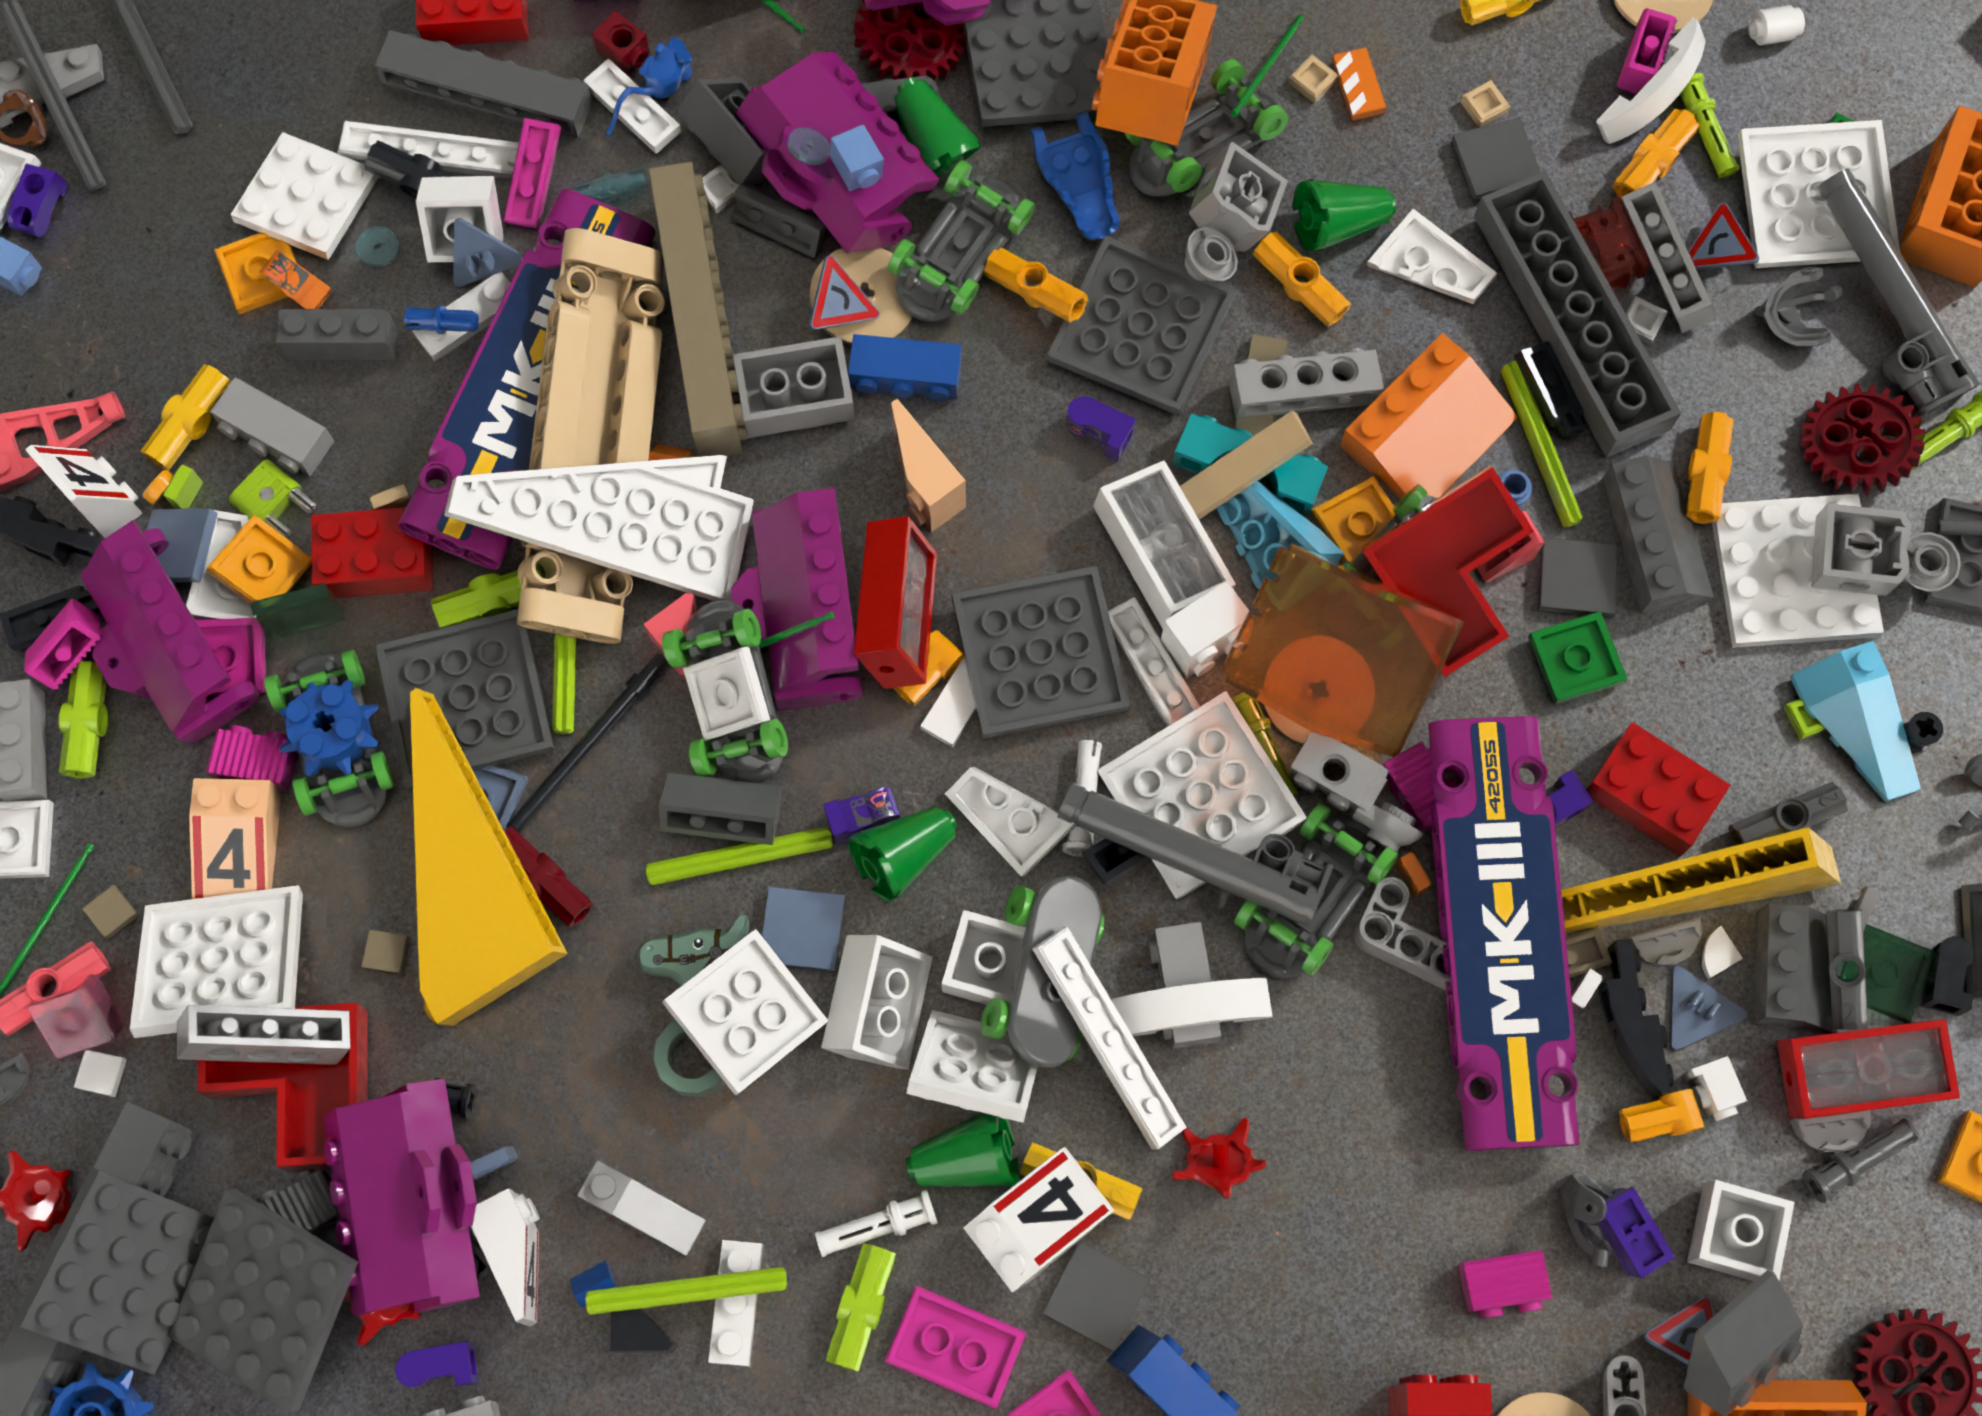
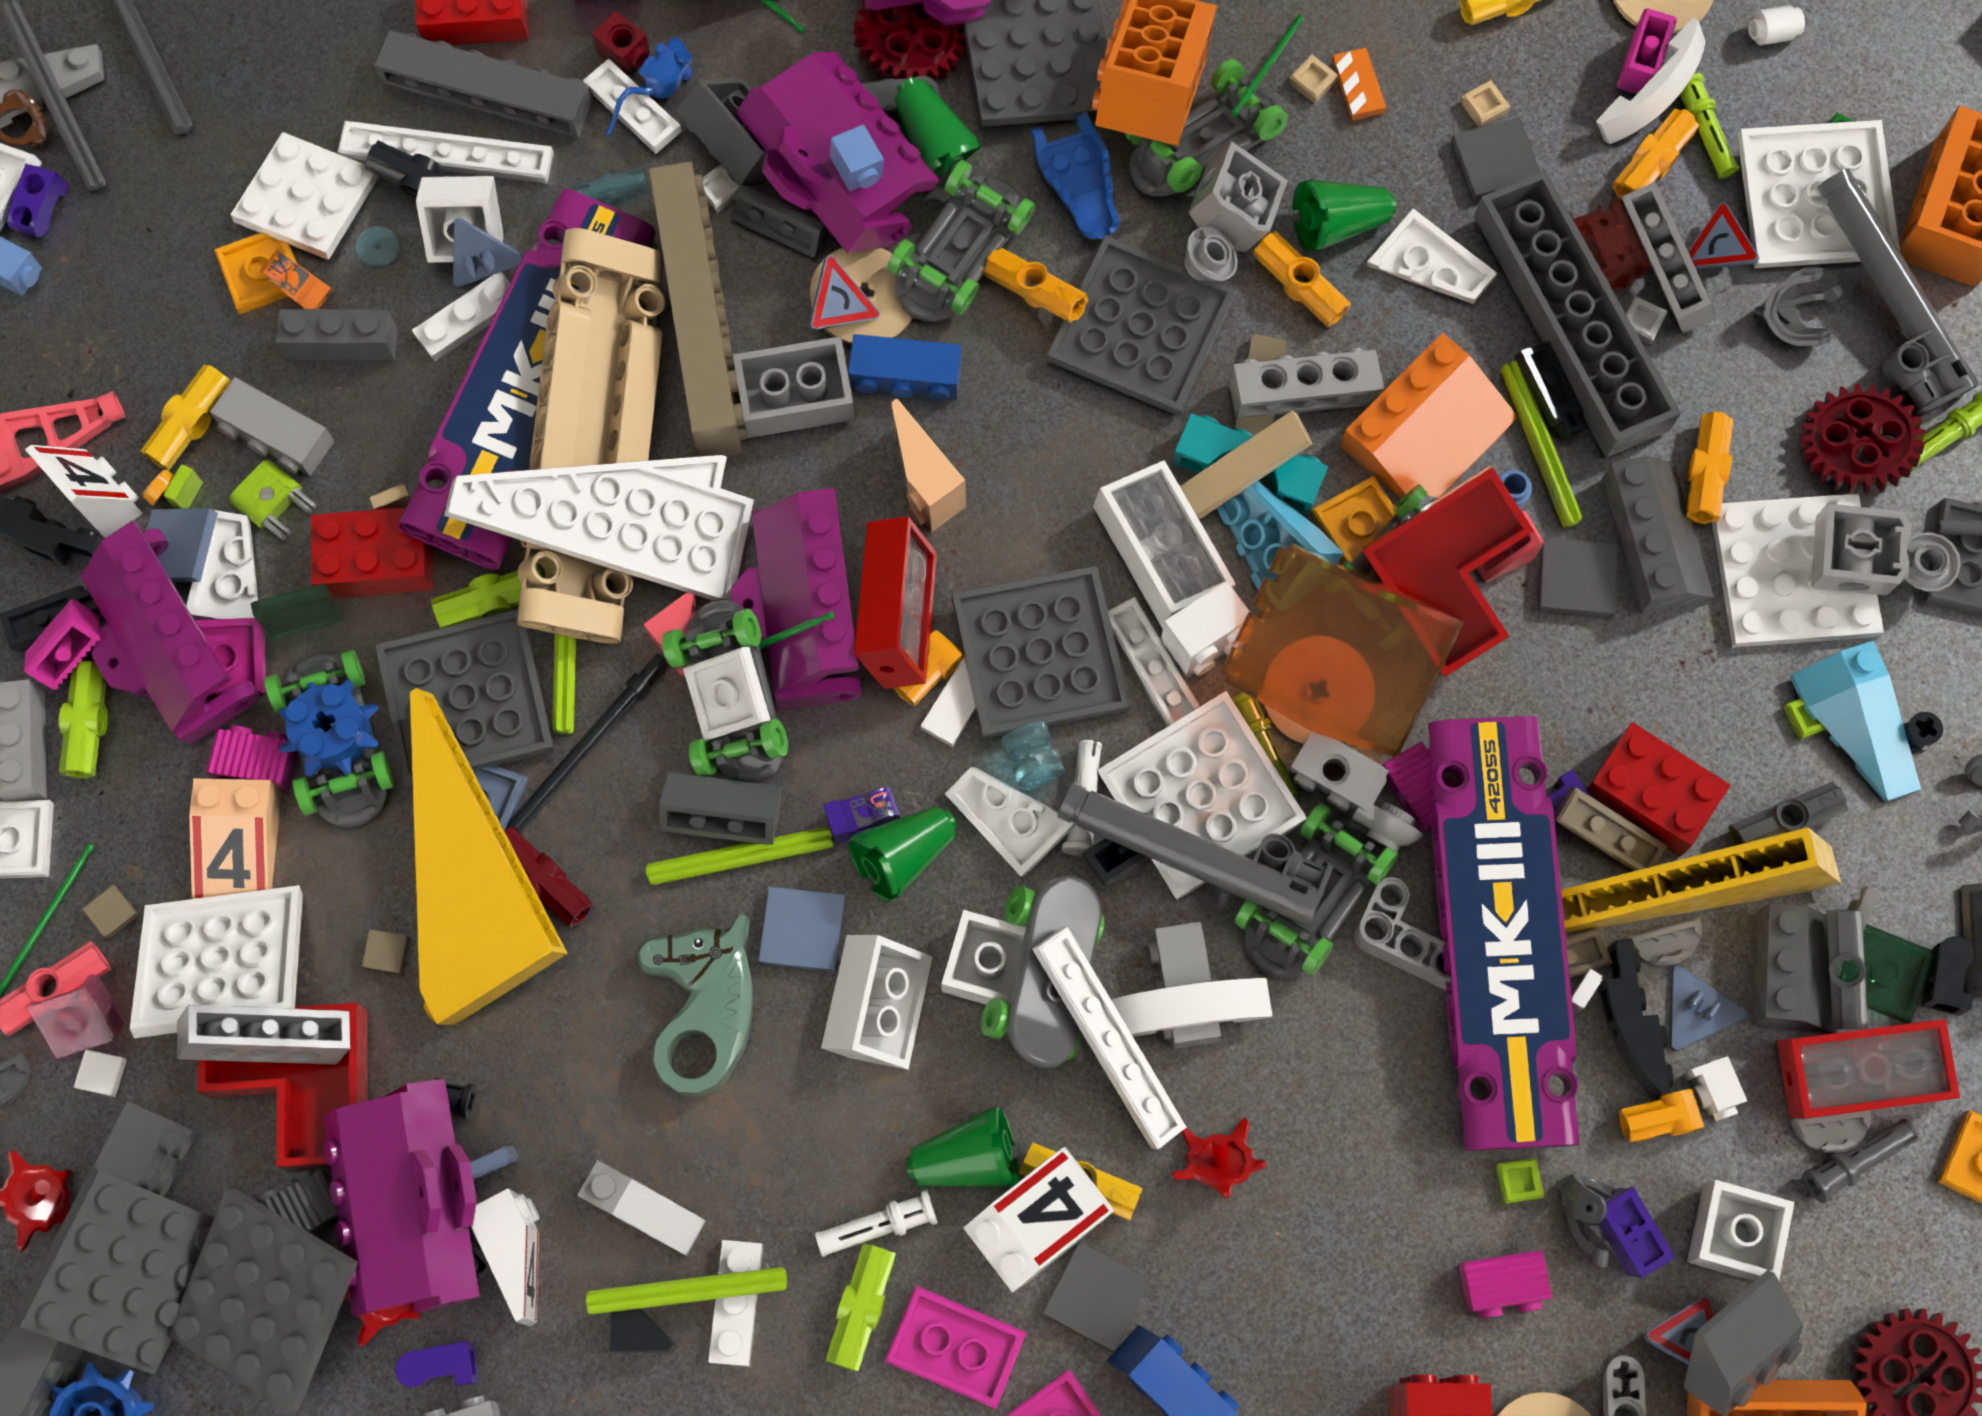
(259, 562): light orange tile -> none
(441, 320): blue axle -> none
(531, 174): dark pink tile -> none
(593, 1279): blue tile -> none
(663, 452): orange tile -> none
(745, 1012): white plate -> none
(813, 155): clear light blue wheel -> none
(970, 1069): white plate -> none
(1033, 755): none -> clear light blue wheel
(1102, 424): dark purple leg -> none
(1413, 875): orange tile -> none
(1519, 1181): none -> lime tile
(1577, 658): green plate -> none
(1608, 831): none -> dark tan tile
(1718, 953): white tile -> none

